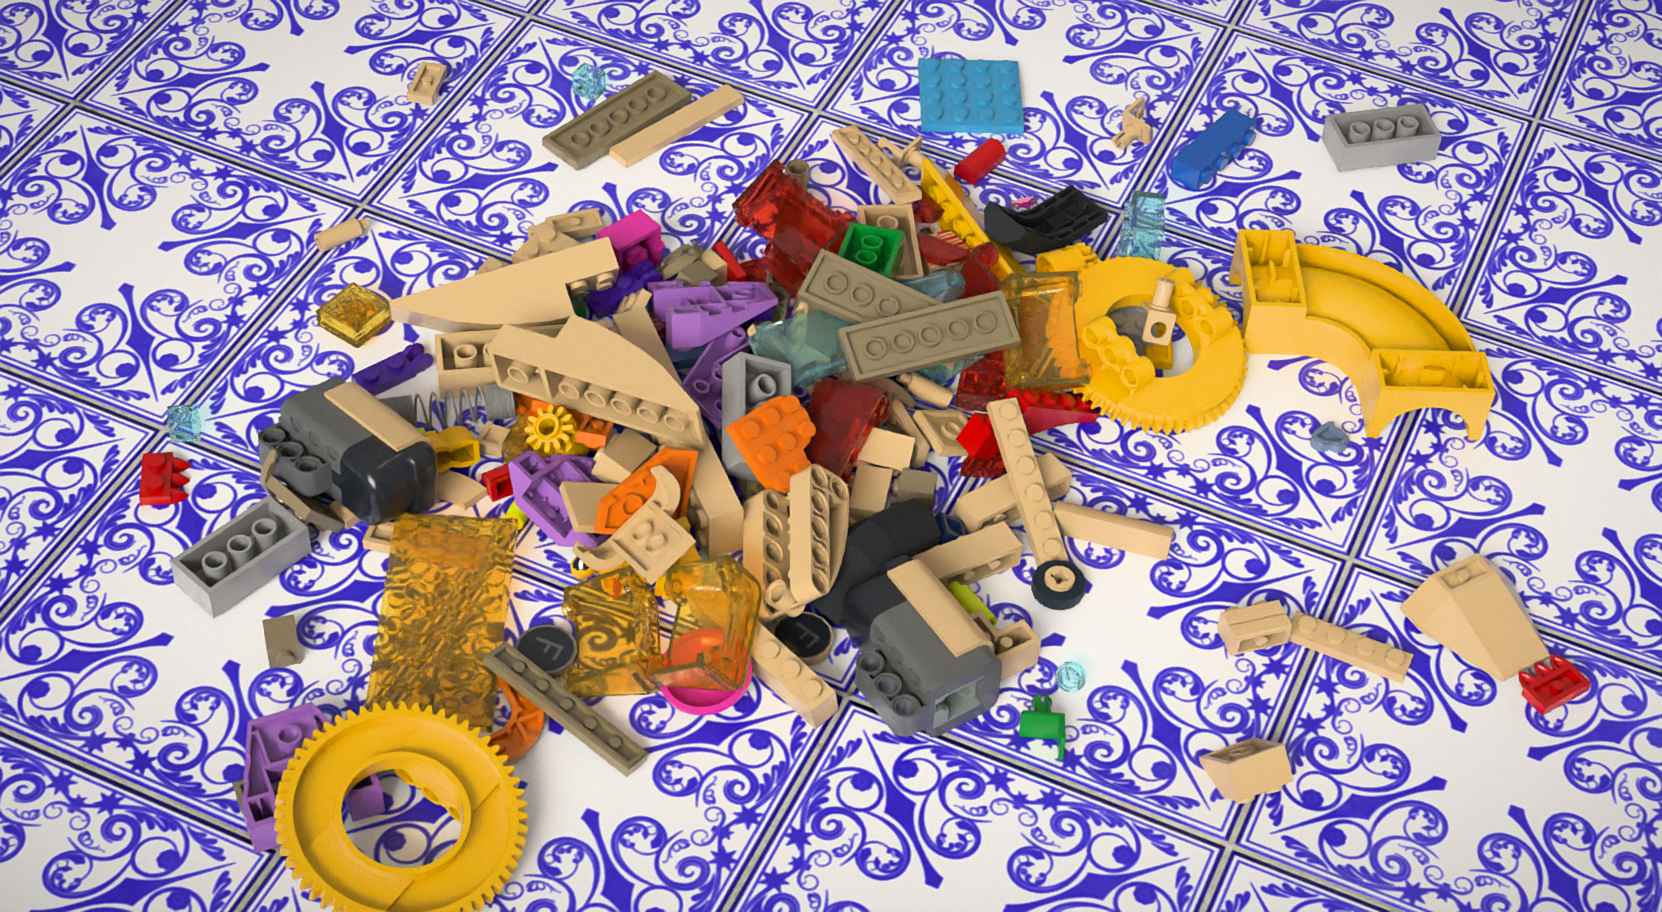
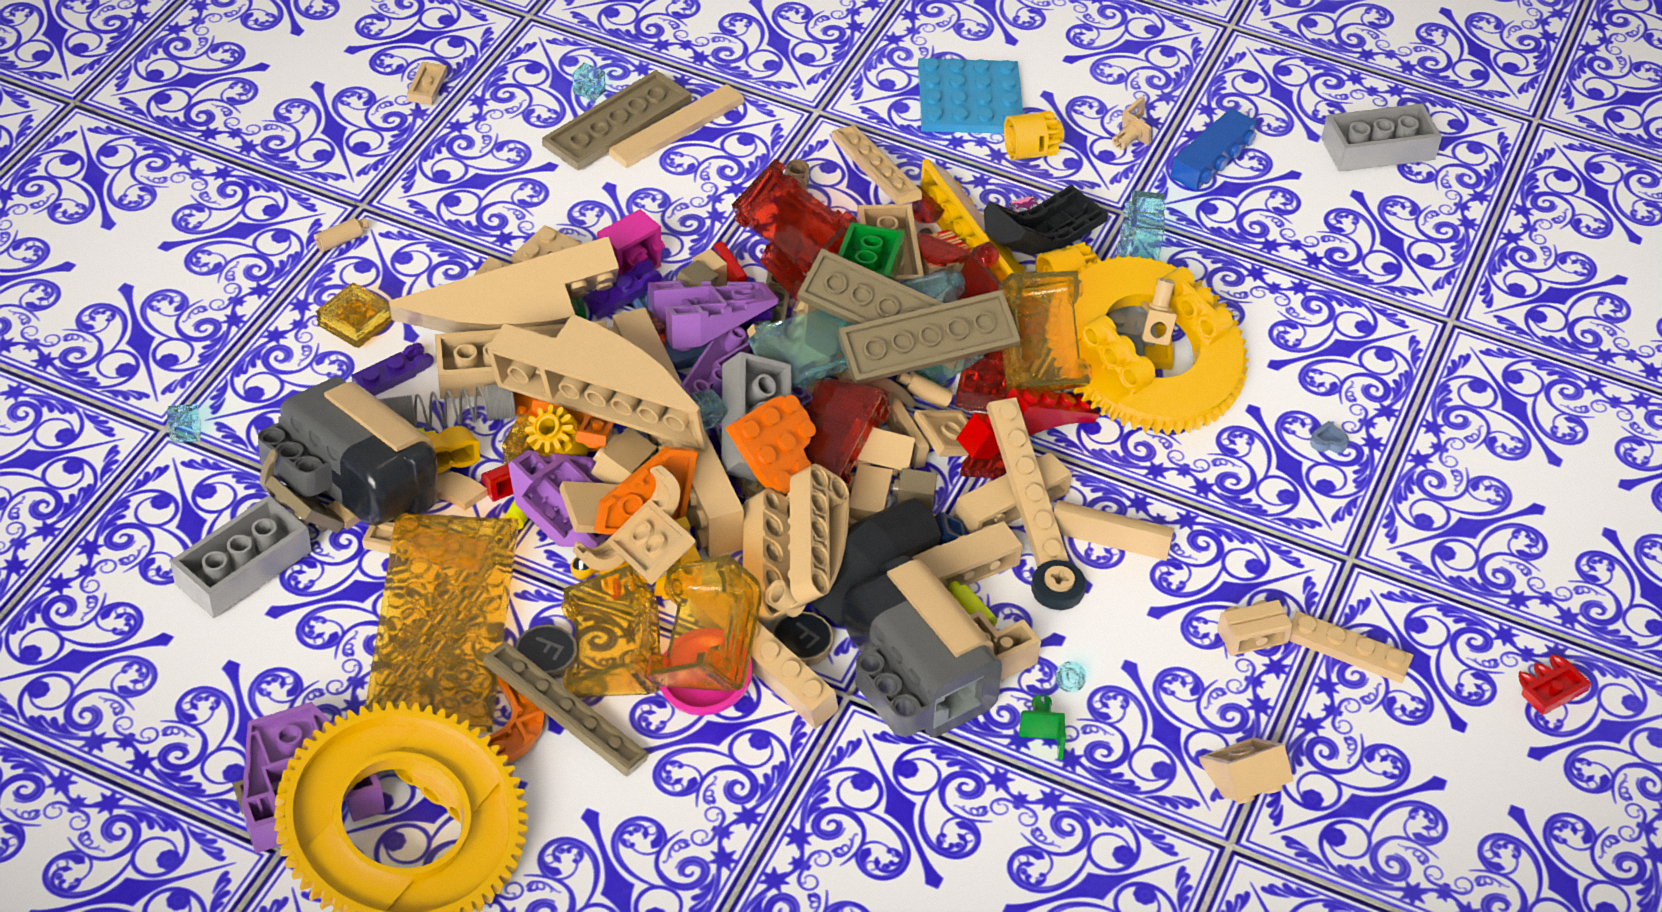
(162, 479): red plate -> none
(281, 641): dark tan brick -> none
(491, 439): tan plate -> none
(573, 224): tan hinge -> none
(634, 301): tan plate -> none
(679, 259): dark tan tile -> none
(710, 406): none -> clear light blue plate
(754, 271): clear red tile -> none
(908, 155): tan bracket -> none
(980, 161): red brick -> none
(1032, 135): none -> yellow gear
(1364, 319): yellow piece -> none
(1478, 617): tan wedge -> none

